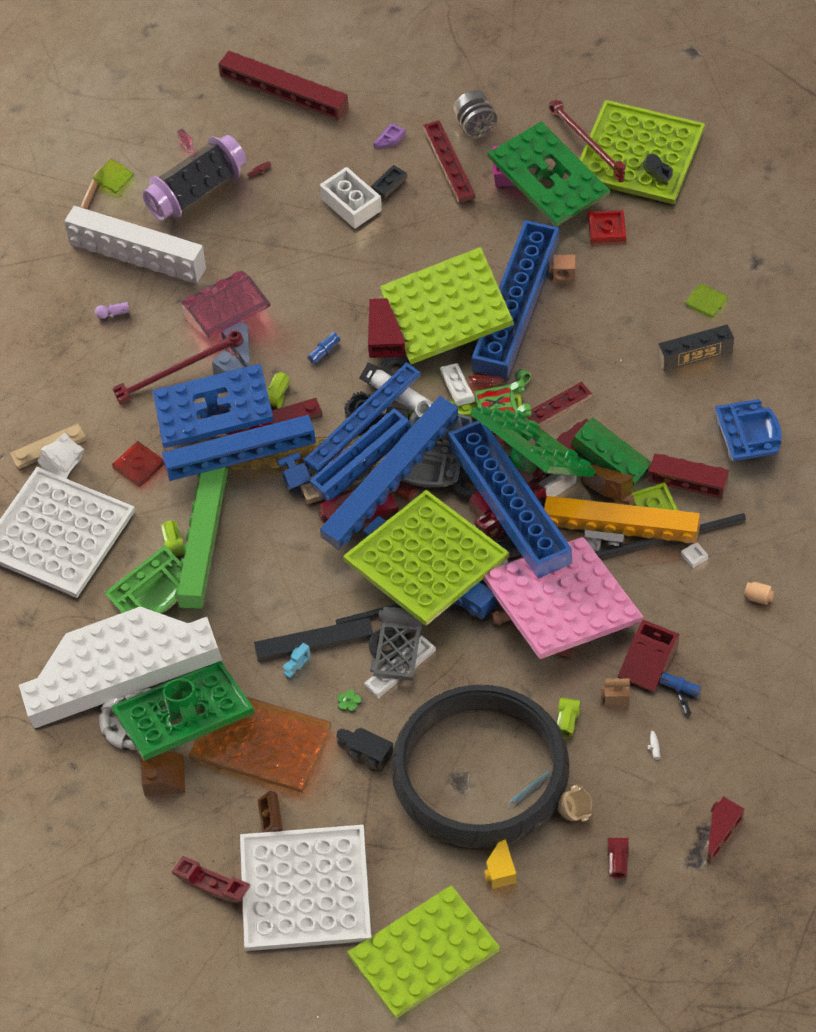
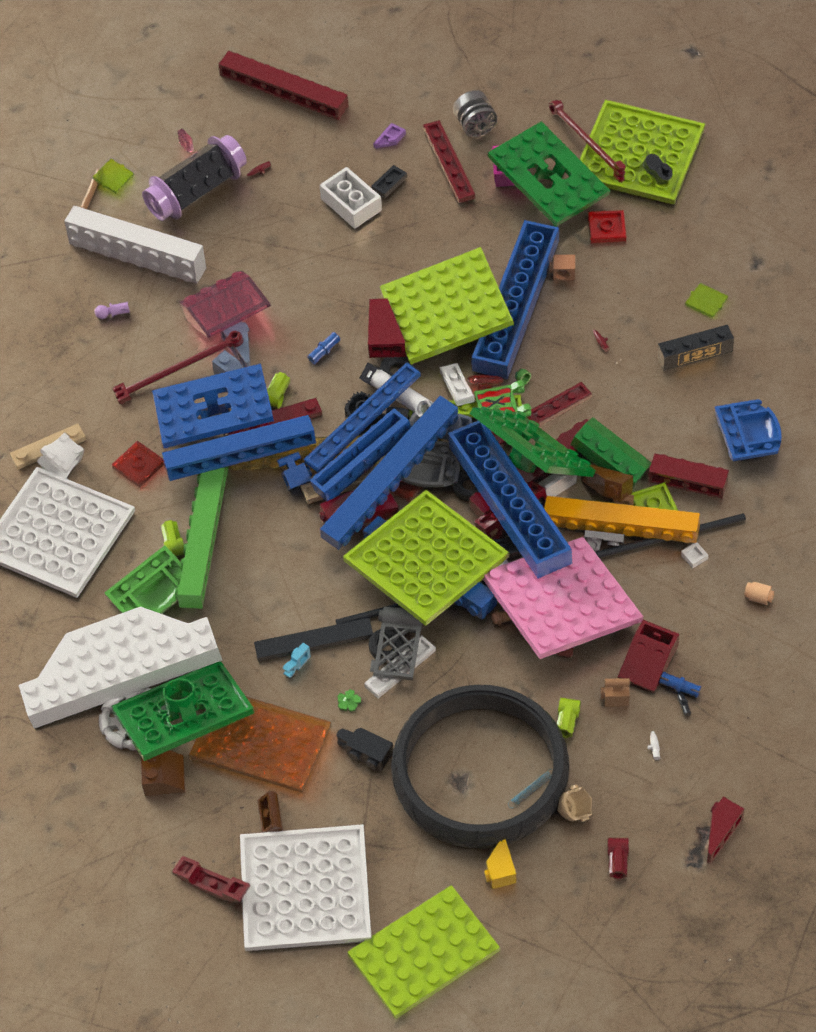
(601, 340): none -> dark red helmet

